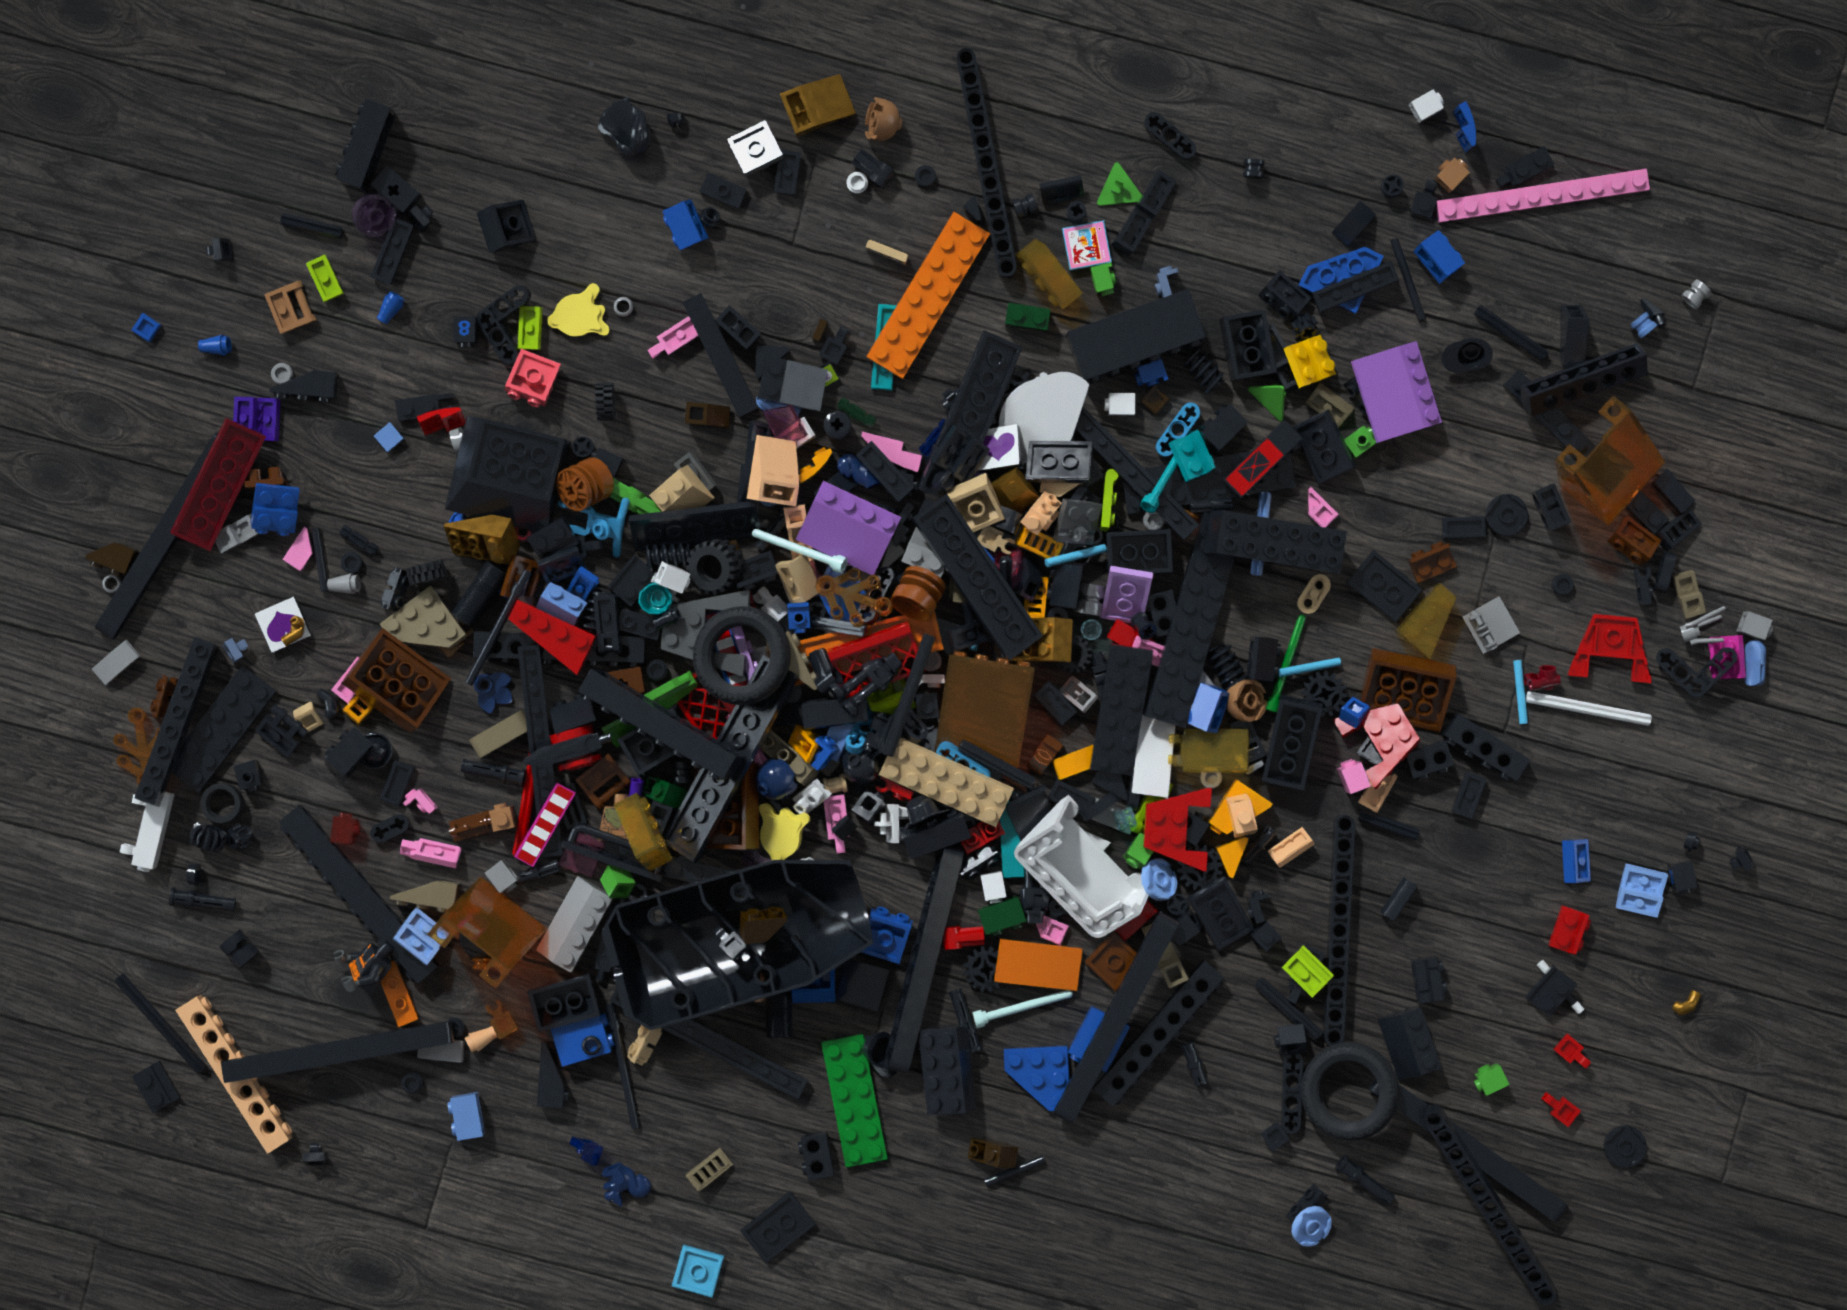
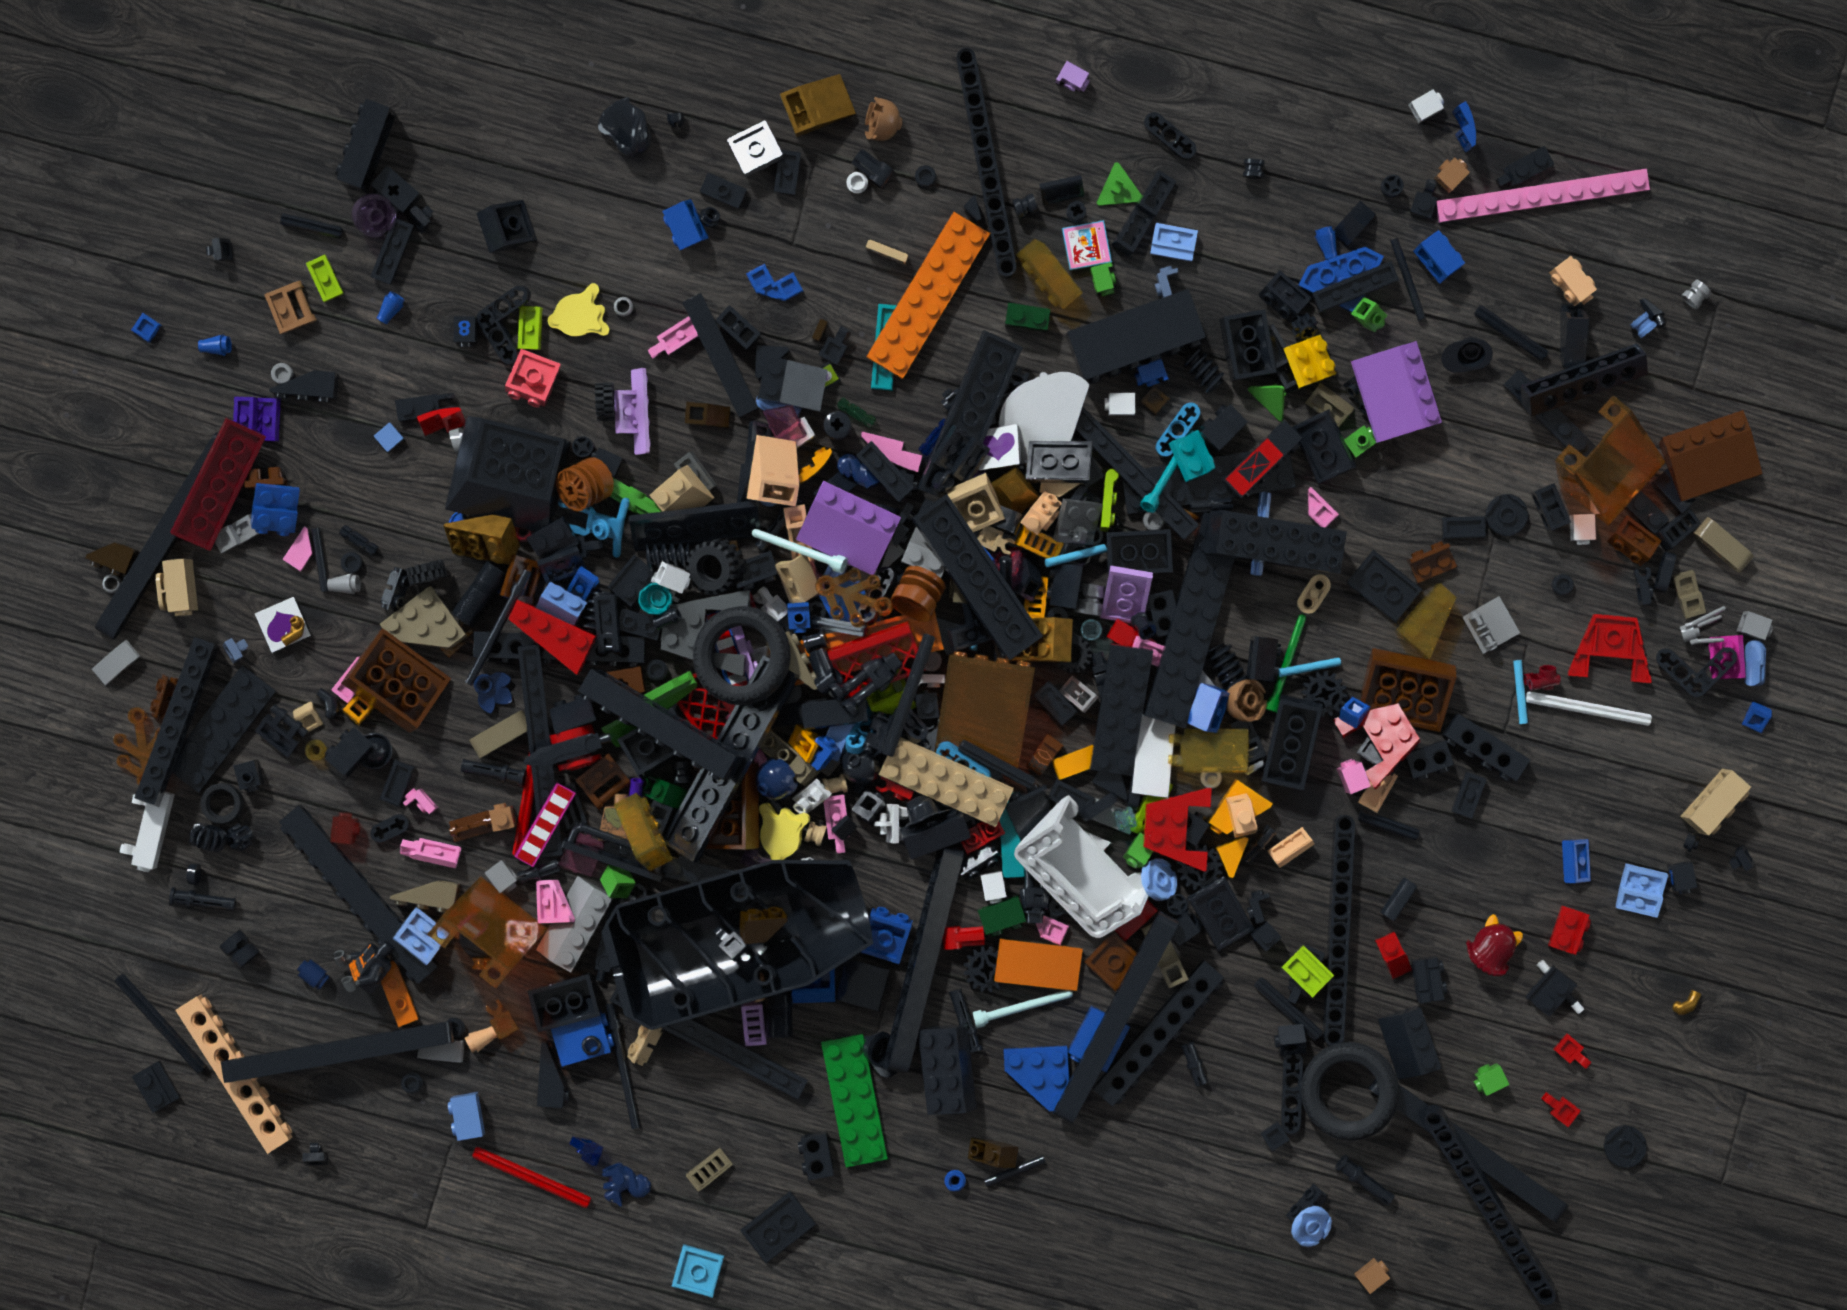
(177, 587): none -> tan brick
(309, 750): none -> clear yellow plate
(312, 974): none -> dark blue brick
(531, 1177): none -> red axle
(552, 903): none -> bright pink wing
(632, 411): none -> lavender bracket
(754, 1040): none -> lavender slope
(782, 289): none -> blue tile
(815, 641): none -> black bush
(815, 833): none -> tan wheel
(955, 1187): none -> blue plate
(1073, 77): none -> lavender brick
(1173, 242): none -> light blue plate
(1327, 241): none -> blue cone
(1373, 318): none -> bright green brick
(1373, 1275): none -> medium nougat brick
(1393, 955): none -> red slope
(1493, 947): none -> dark red hair
(1573, 281): none -> light nougat brick
(1582, 528): none -> white brick
(1711, 456): none -> reddish brown slope
(1716, 802): none -> tan brick
(1723, 545): none -> dark tan beam
(1757, 717): none -> blue slope

